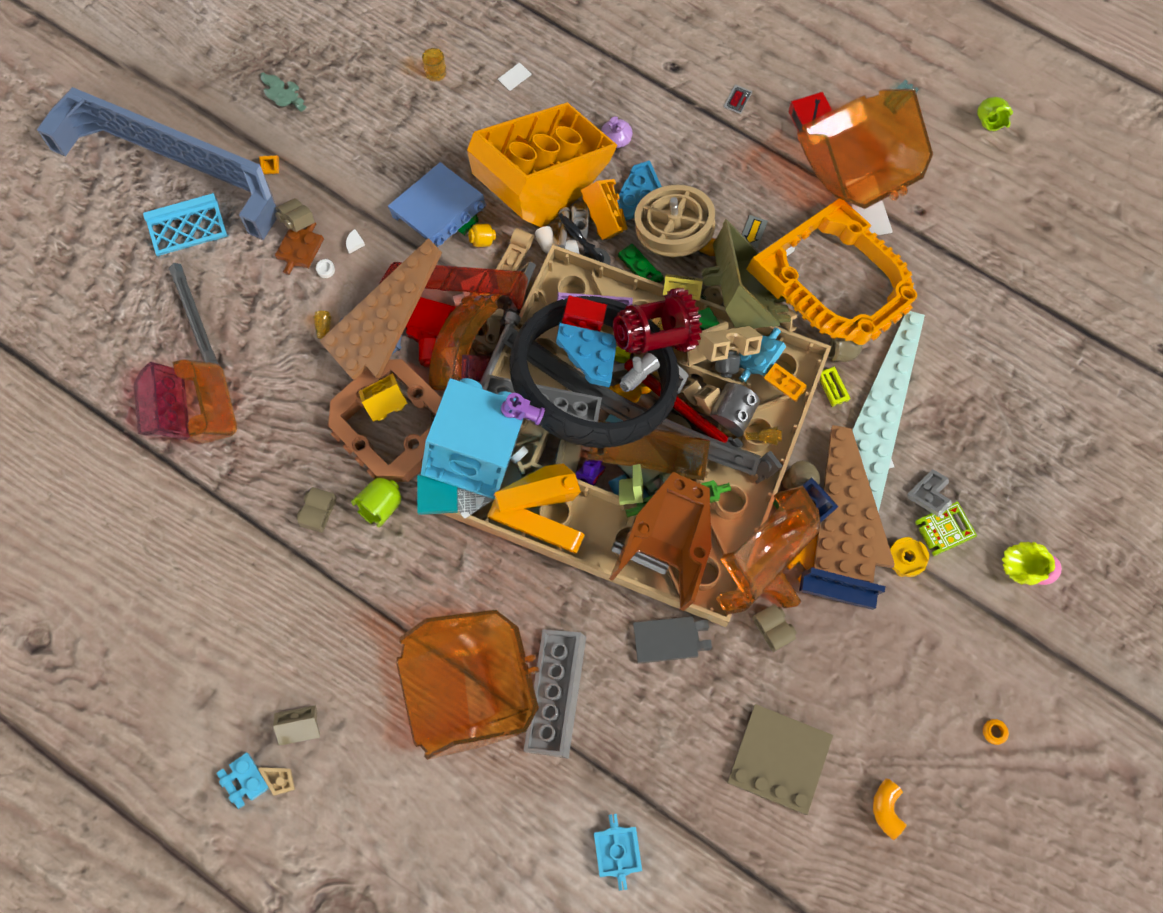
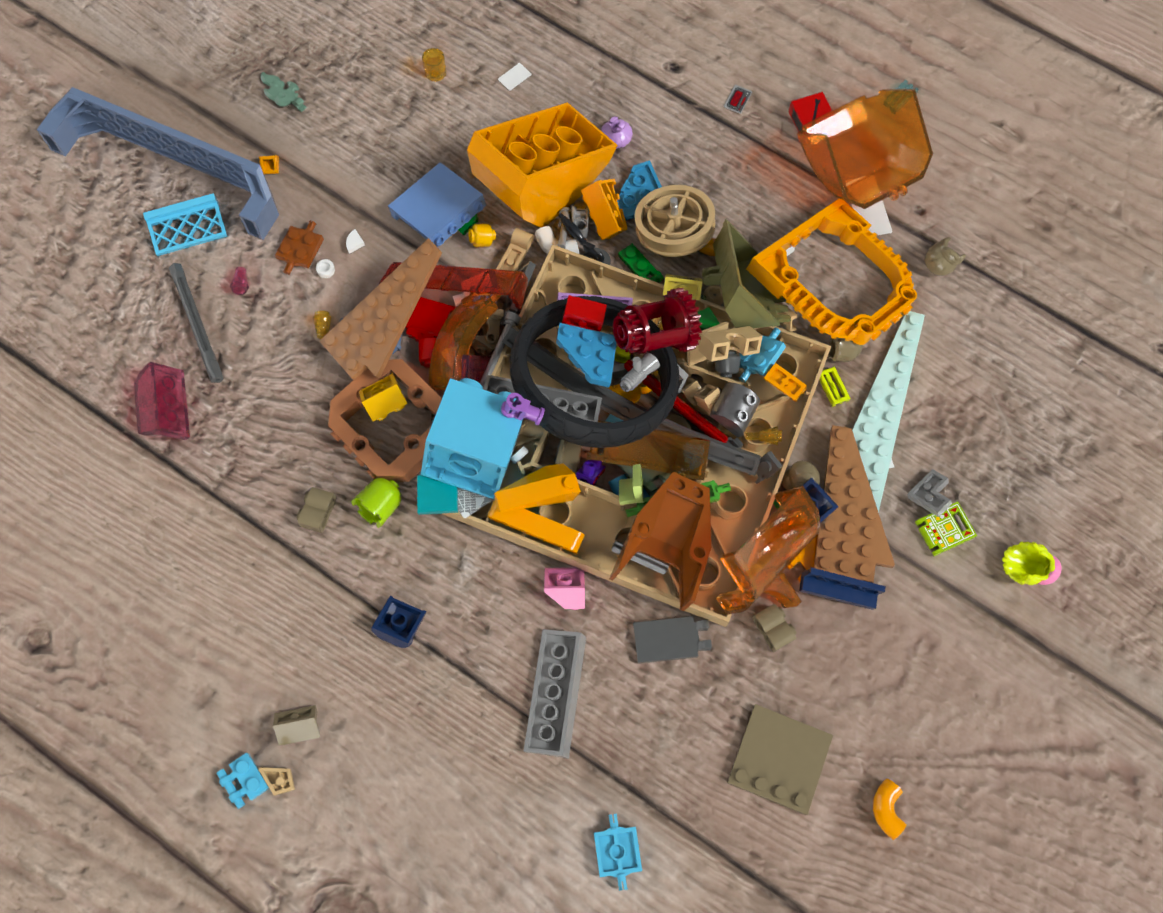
(214, 400): clear orange windscreen -> none
(239, 282): none -> clear pink cone
(294, 215): dark tan brick -> none
(398, 623): none -> dark blue slope
(465, 682): clear orange windscreen -> none
(566, 587): none -> bright pink slope
(754, 230): sticker -> none
(914, 548): yellow plate -> none
(942, 259): none -> dark tan hair
(994, 113): lime hair -> none
(1003, 730): light orange piece -> none

